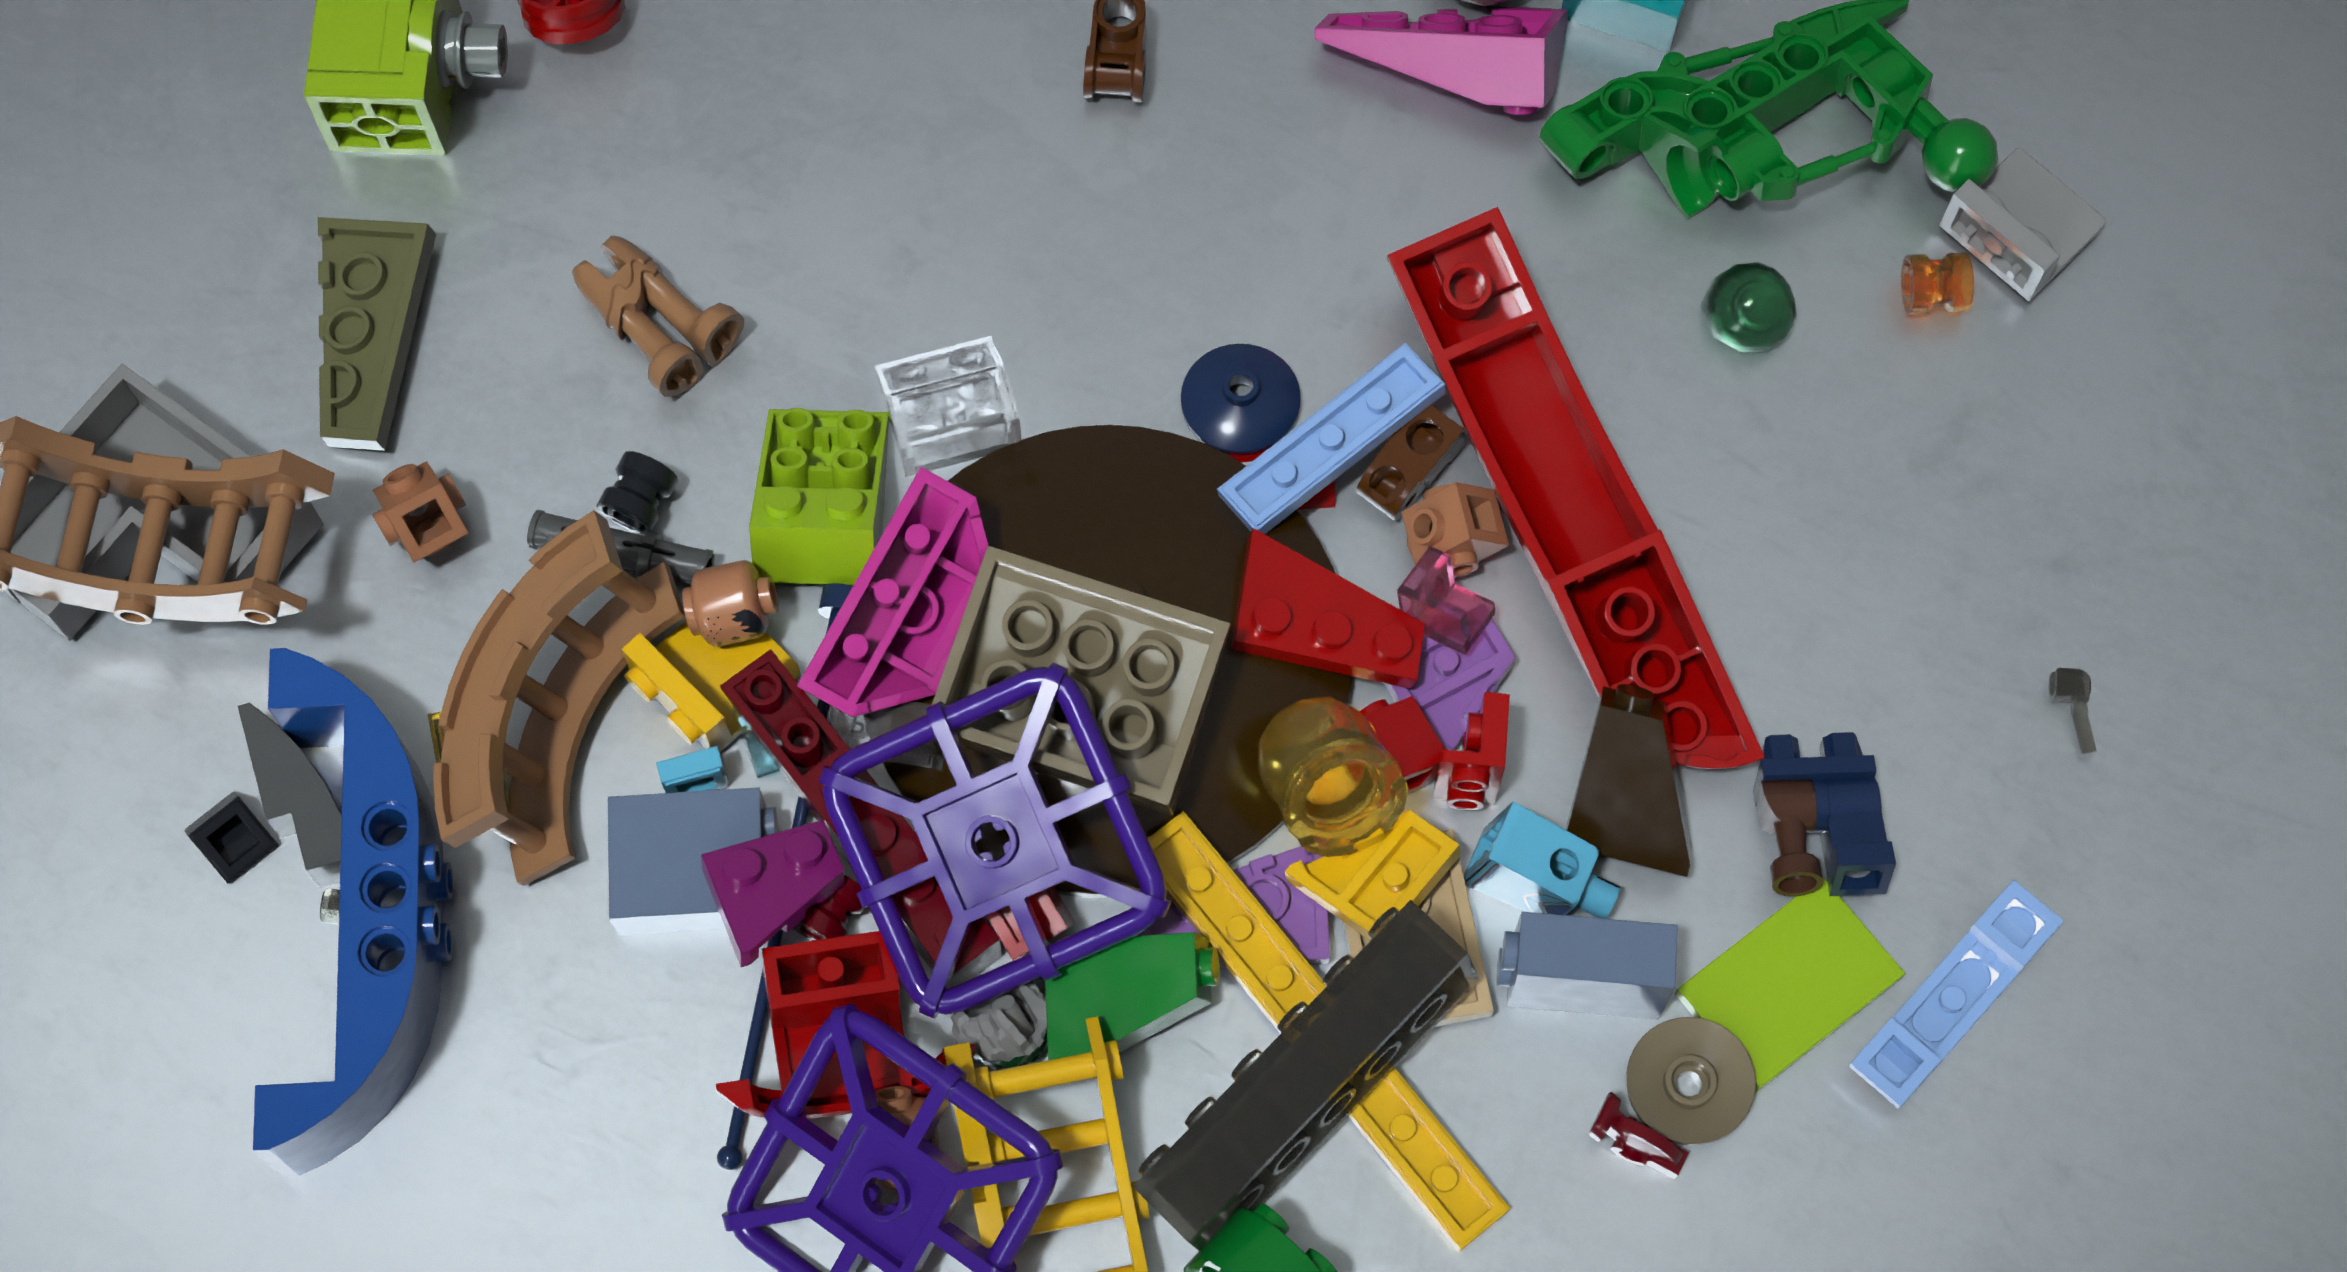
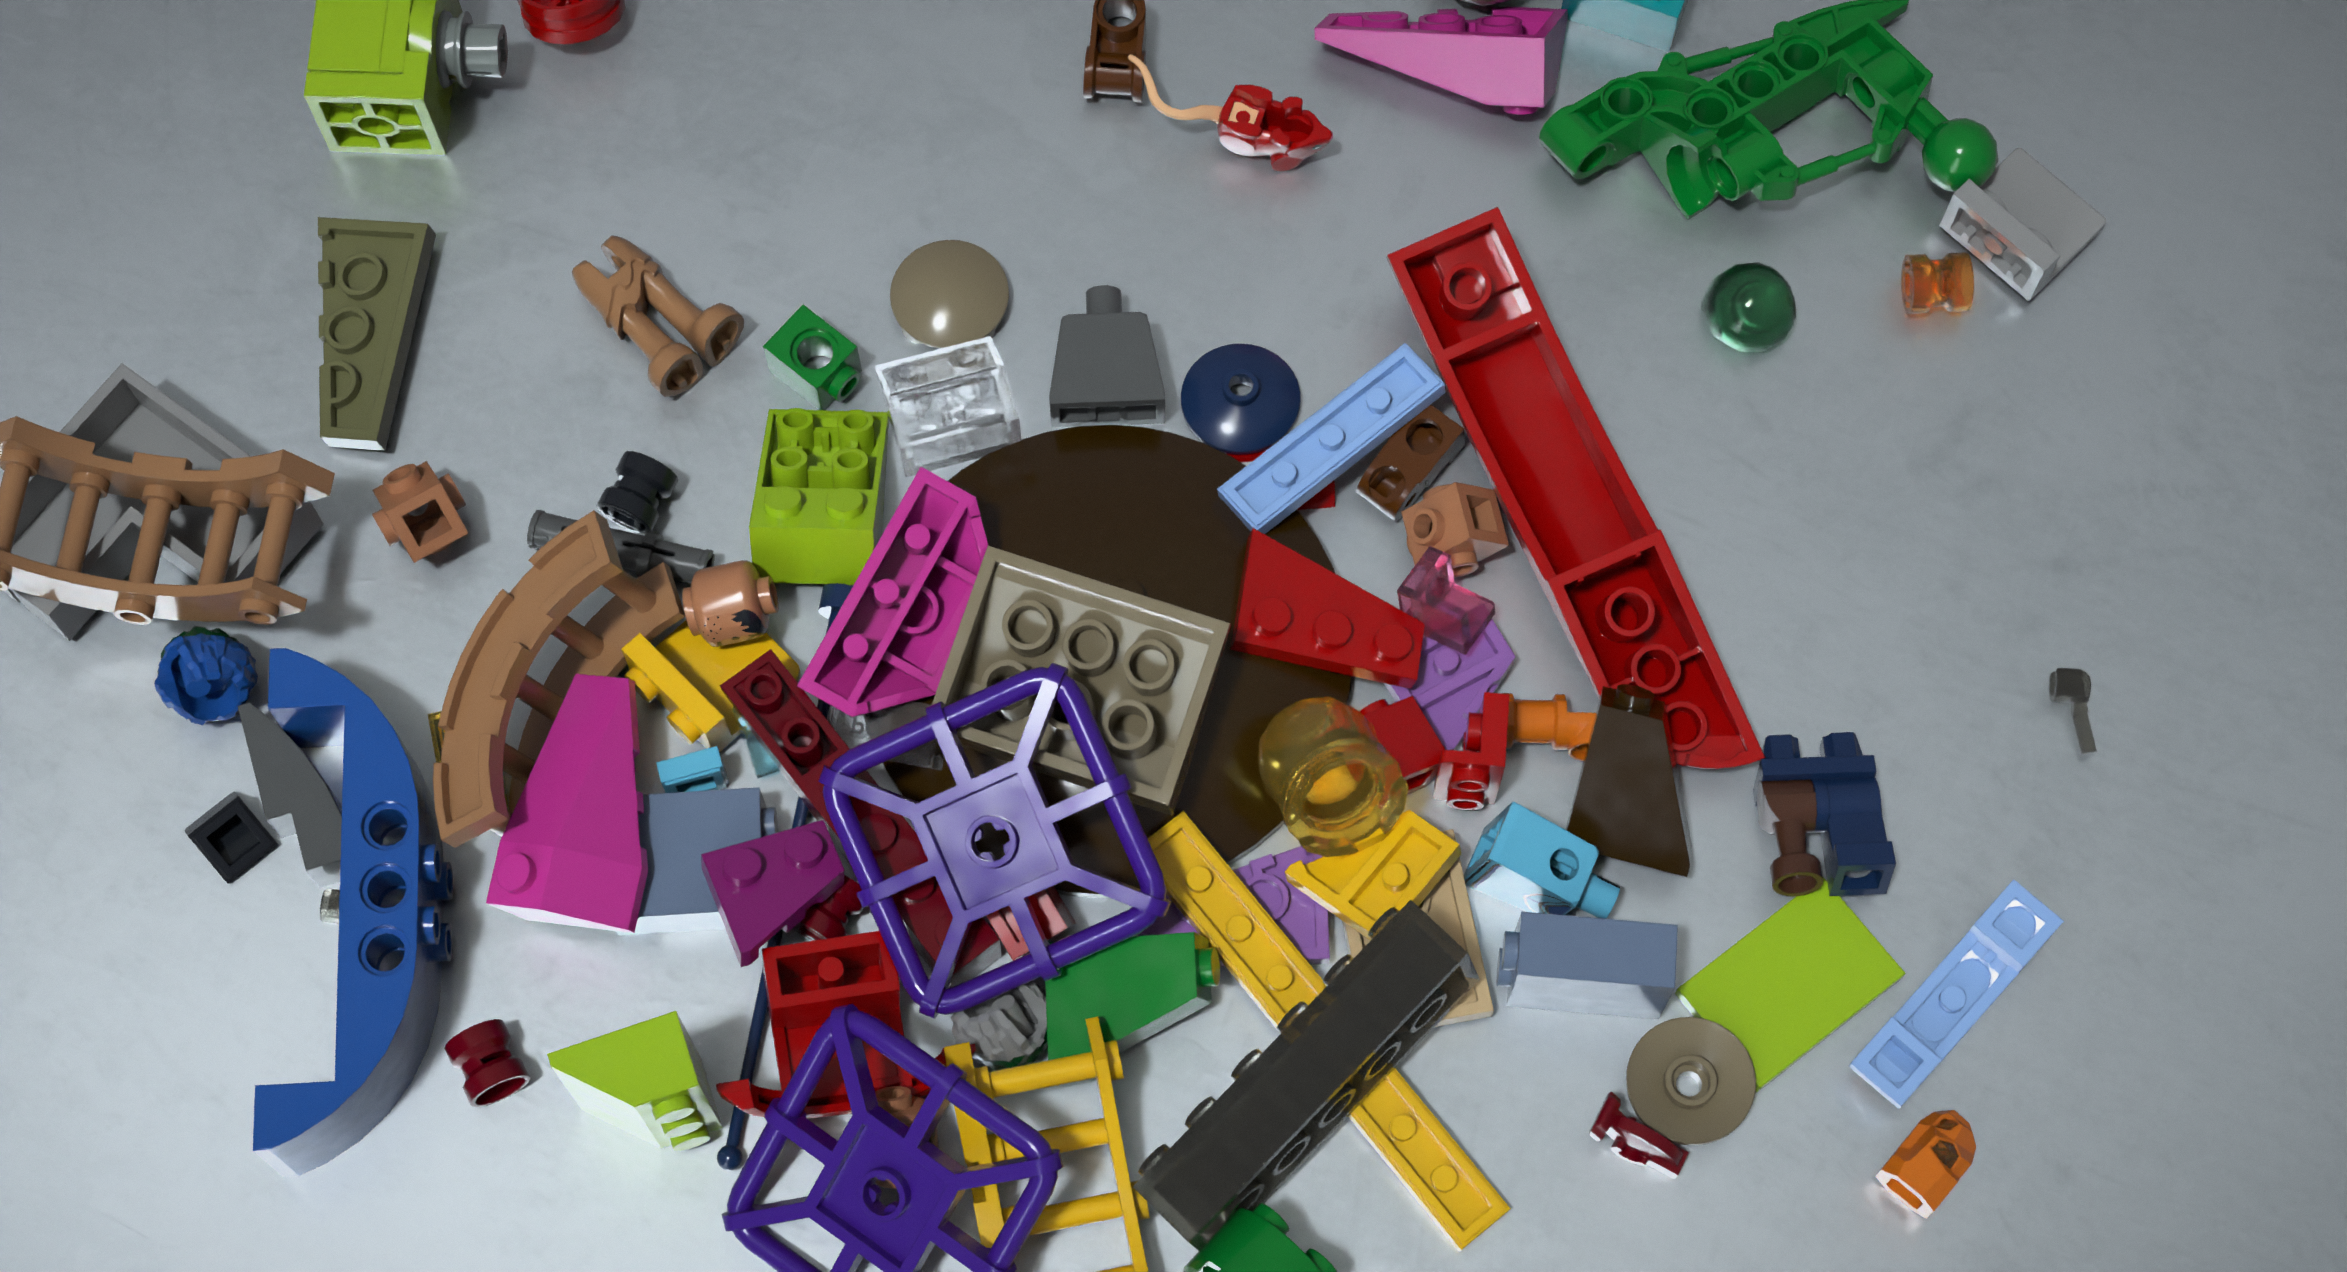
(205, 675): none -> blue piece
(487, 1063): none -> dark red wheel
(575, 829): none -> dark pink wedge
(643, 1082): none -> lime slope
(810, 336): none -> green brick
(949, 294): none -> dark tan dish
(1106, 367): none -> dark grey torso
(1254, 123): none -> red animal
(1549, 724): none -> orange connector
(1929, 1161): none -> orange rock

